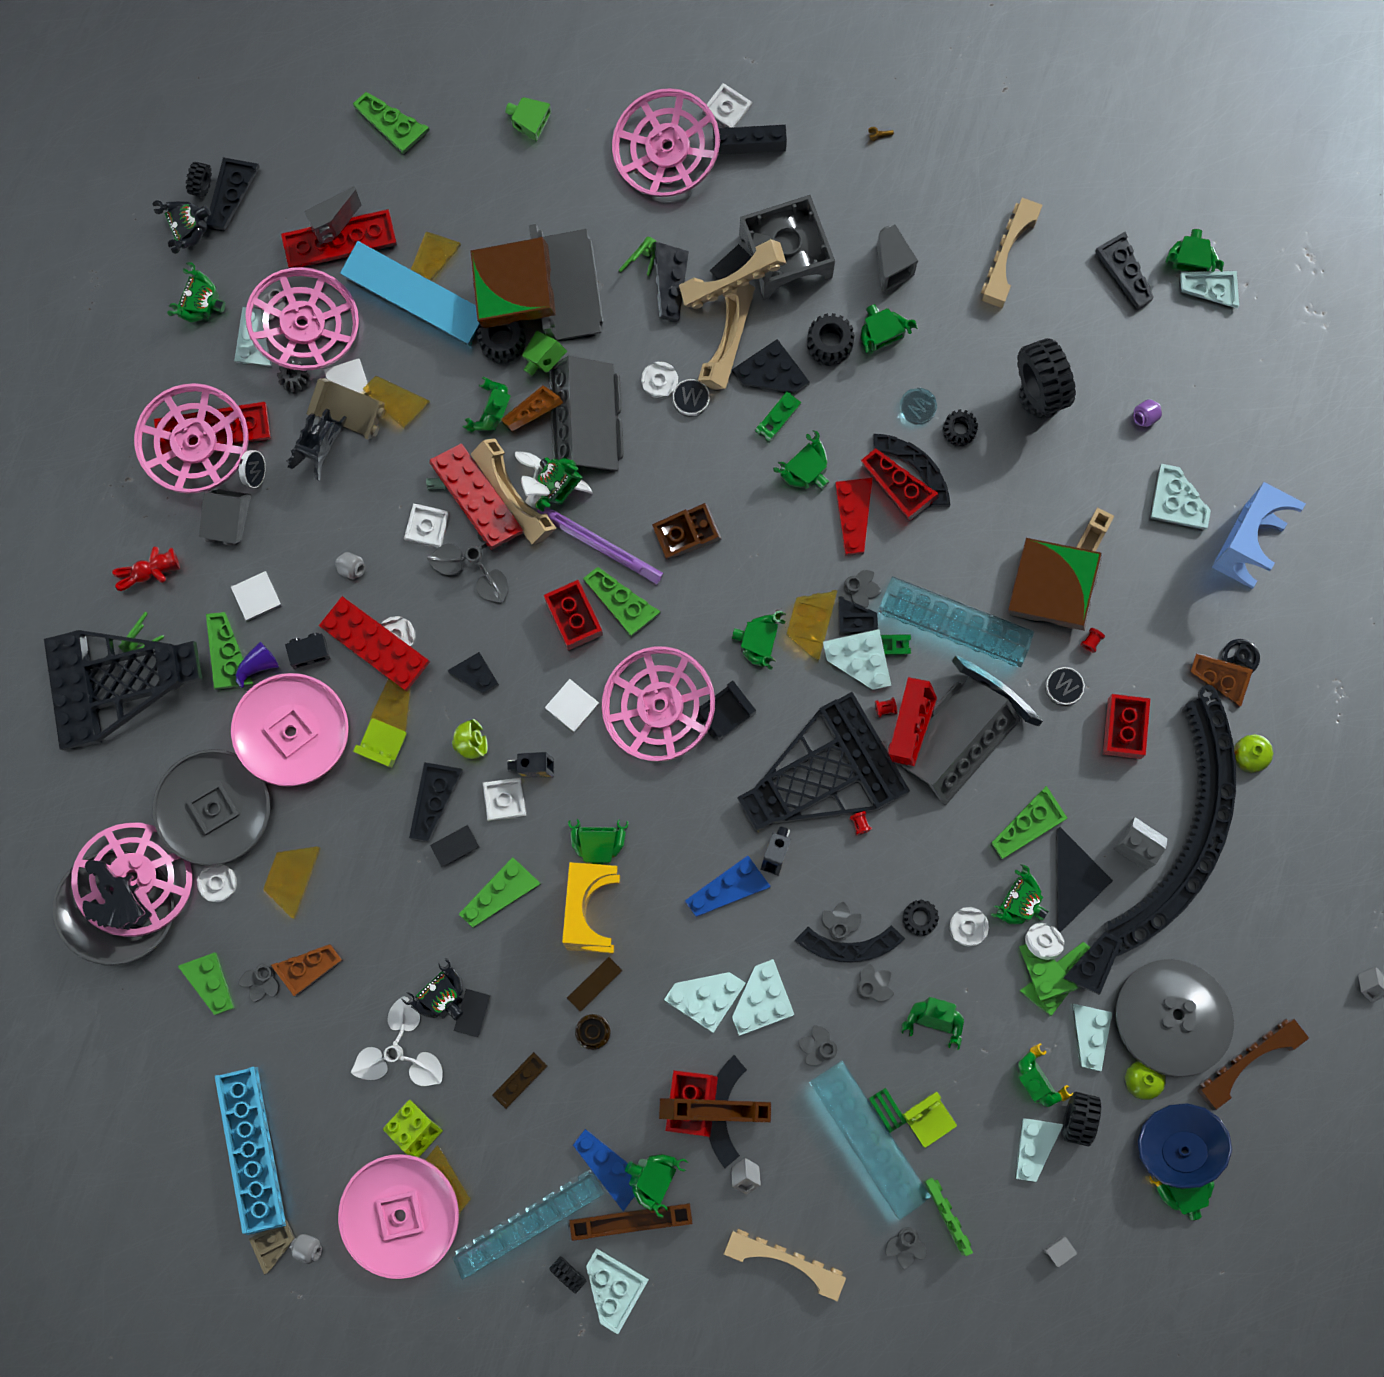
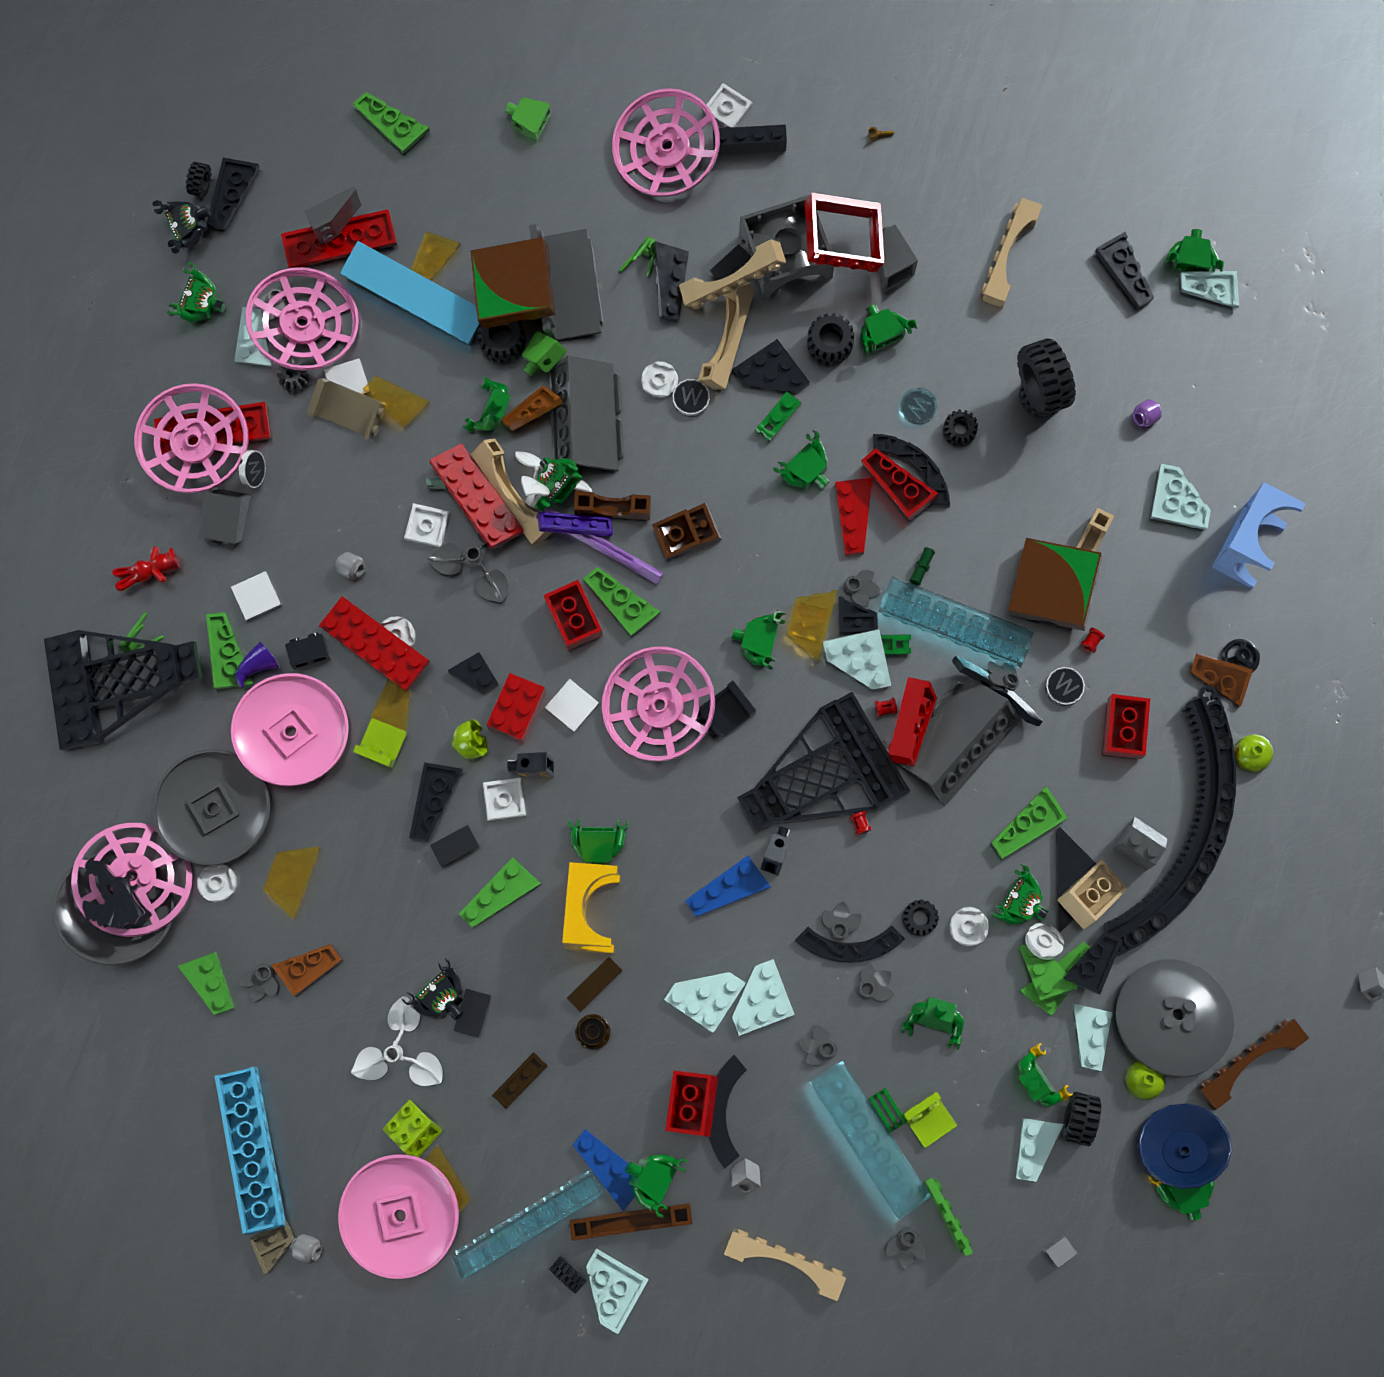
(316, 441): black animal -> none
(516, 708): none -> red brick
(574, 524): none -> dark purple tile
(626, 507): none -> reddish brown arch
(714, 1110): reddish brown arch -> none
(847, 207): none -> red window
(922, 566): none -> dark green pin
(1003, 676): none -> dark grey plate
(1092, 894): none -> tan slope

